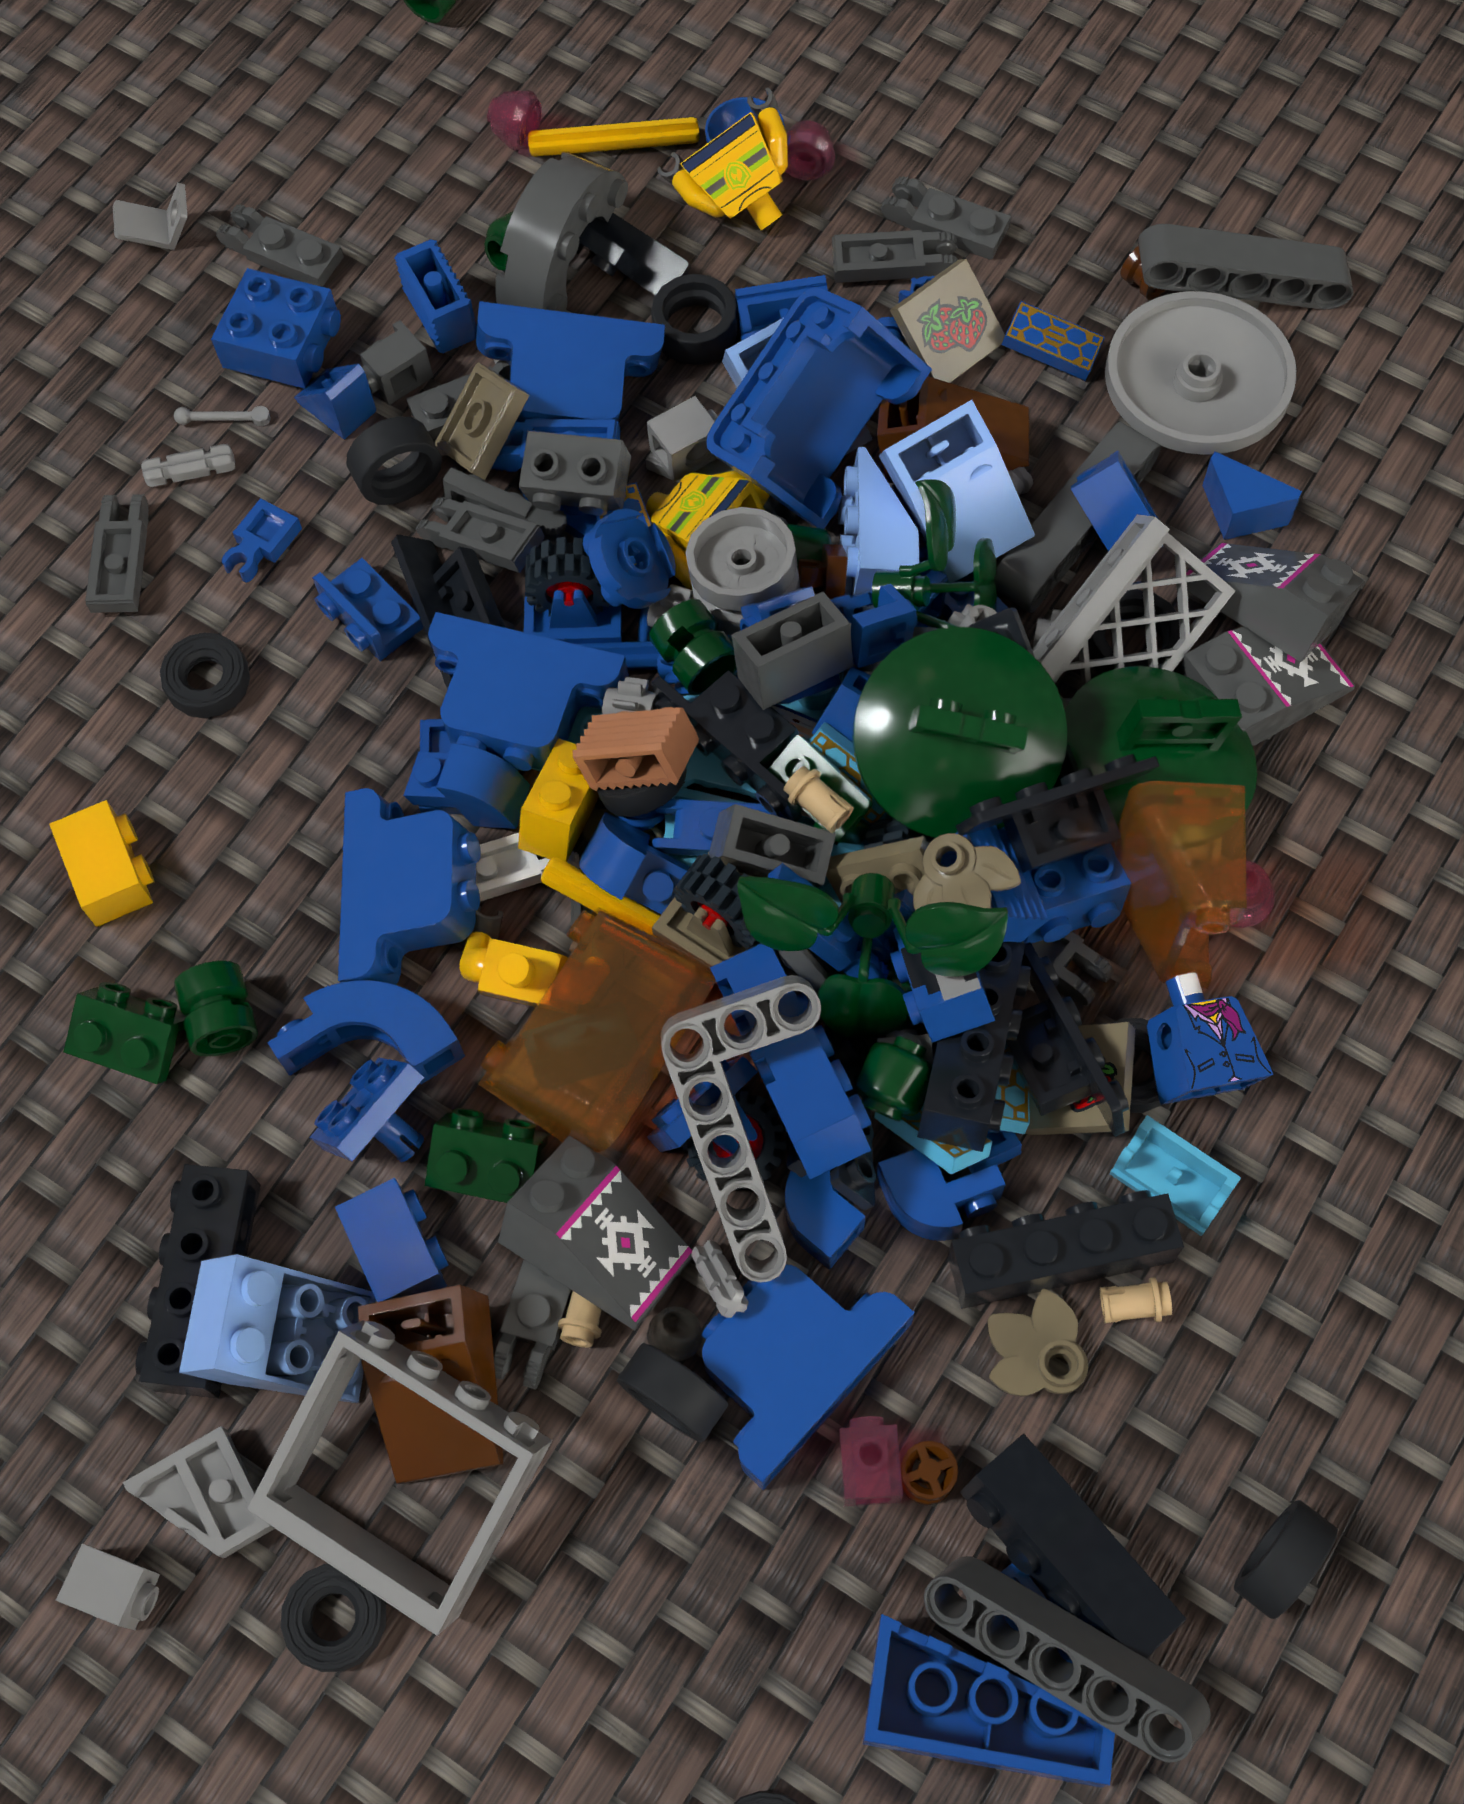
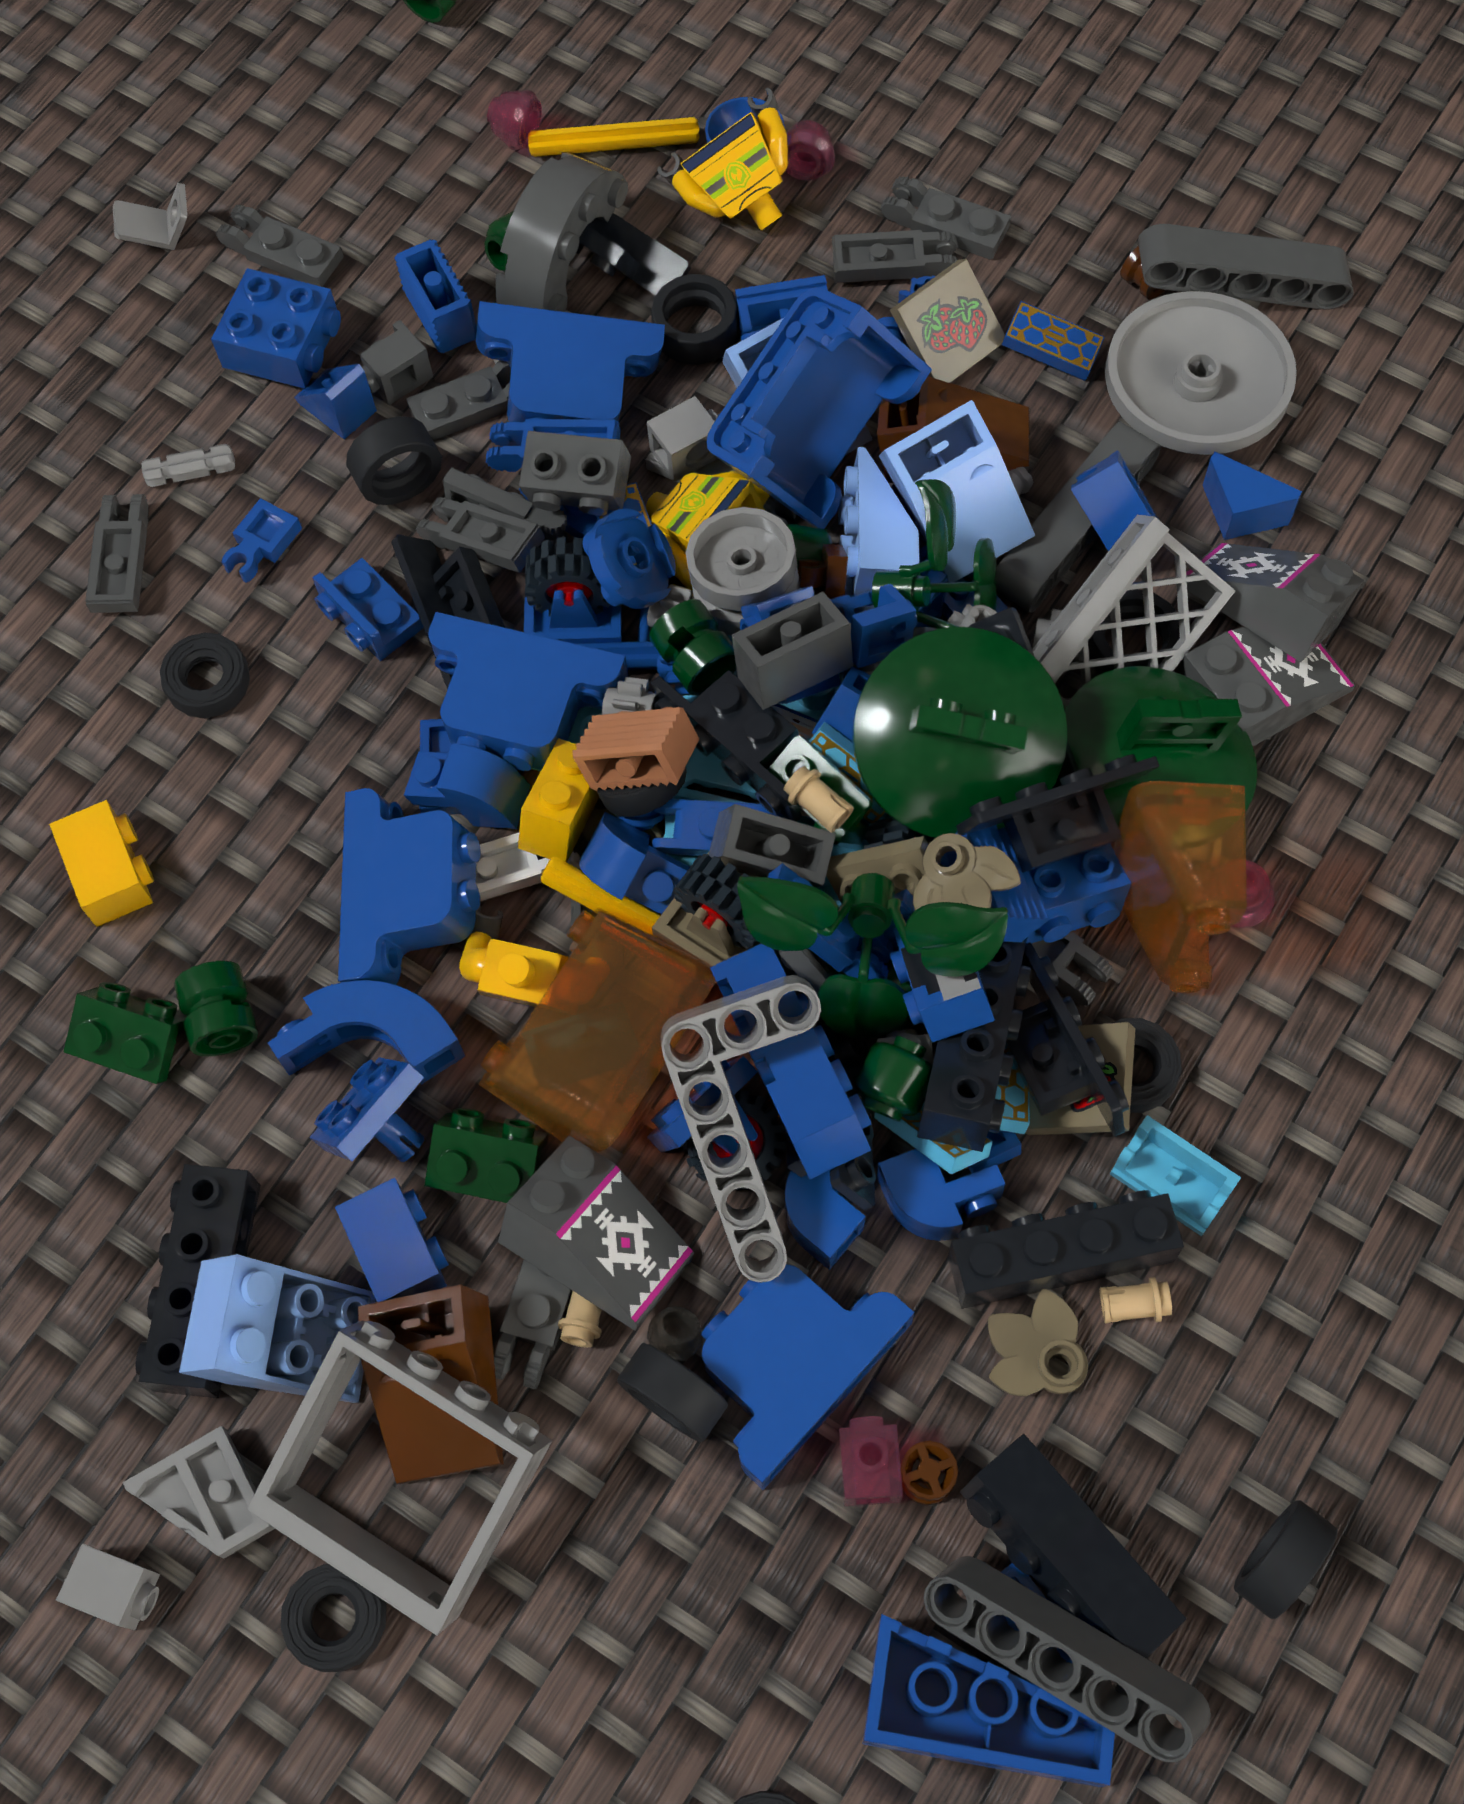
(259, 415): light grey hinge -> none
(481, 420): dark tan tile -> none
(719, 1279): light grey axle -> none
(1203, 1045): blue torso -> none

